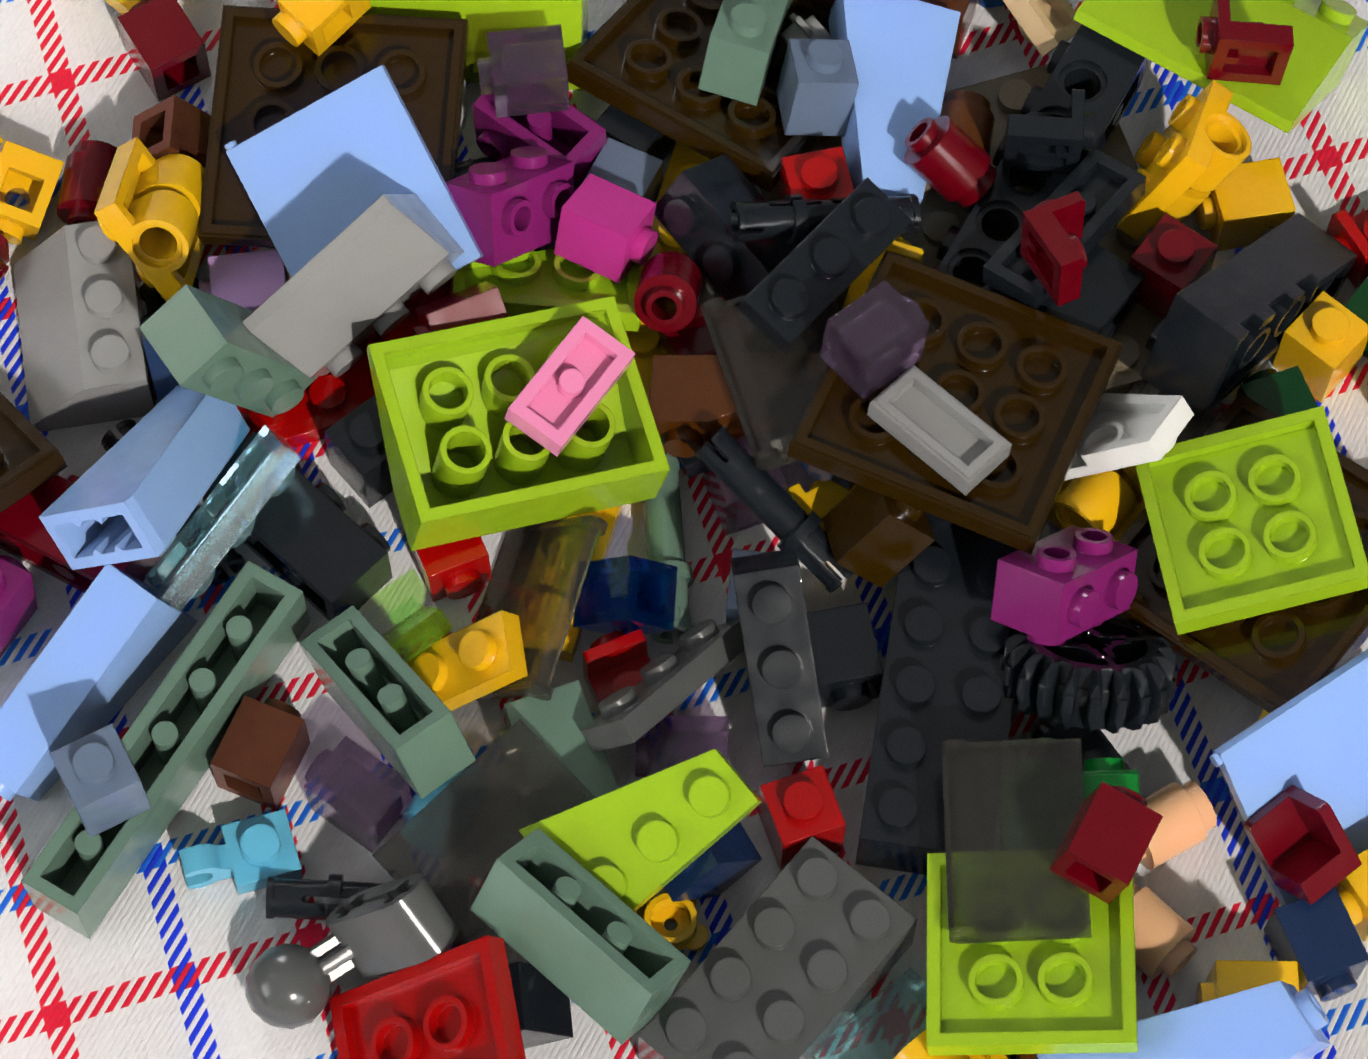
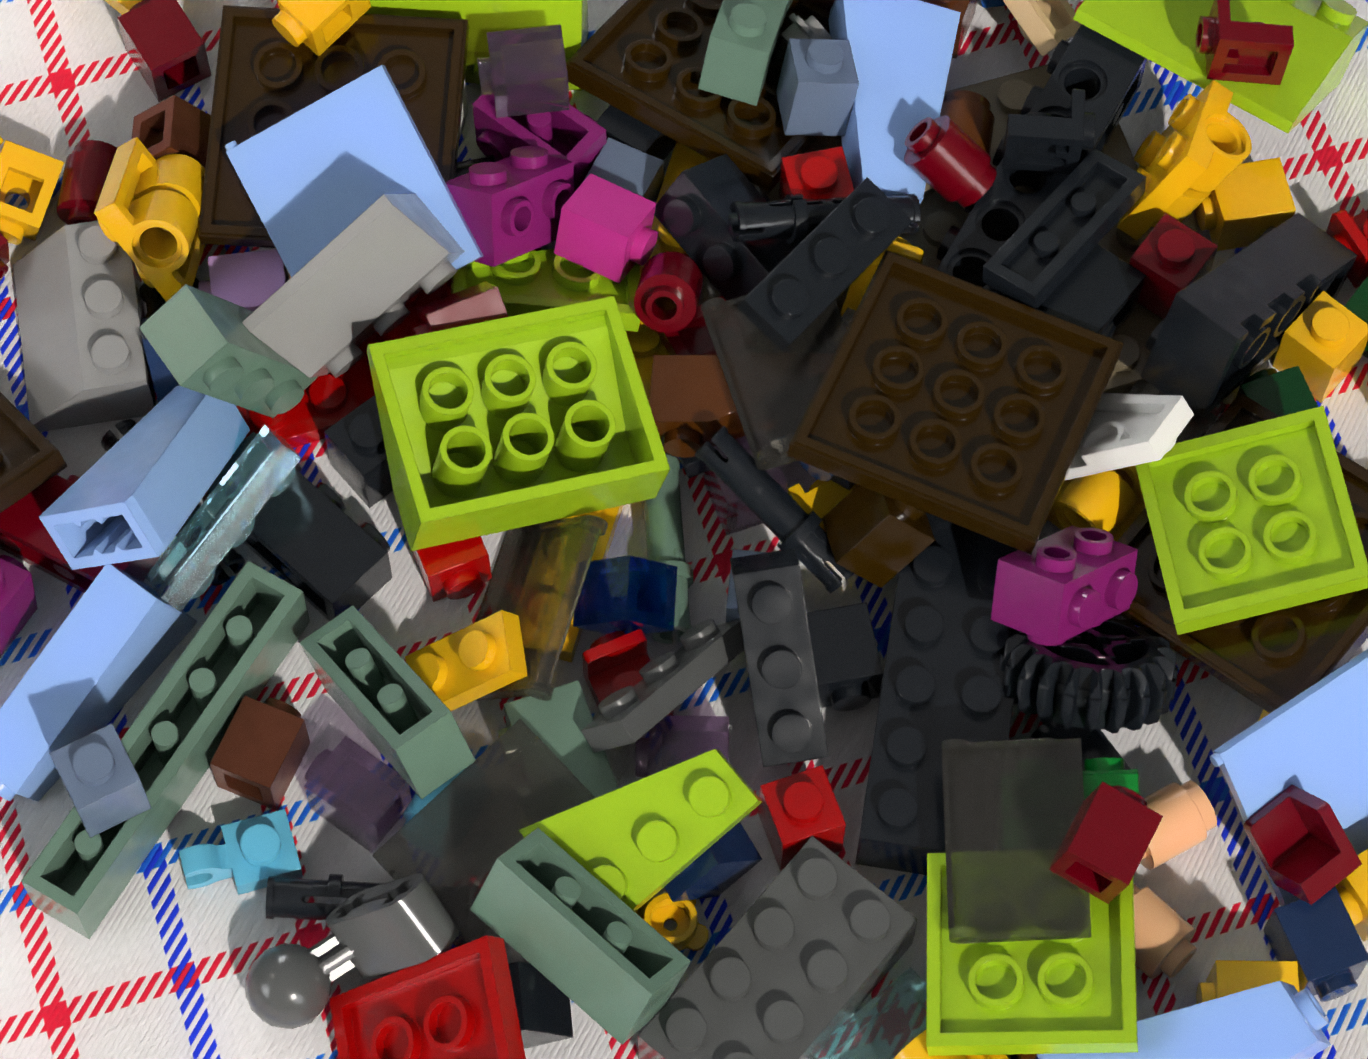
(417, 632): clear neon green tile -> none
(569, 386): bright pink plate -> none
(874, 339): clear purple brick -> none
(939, 429): light grey tile -> none
(1054, 246): dark red bracket -> none

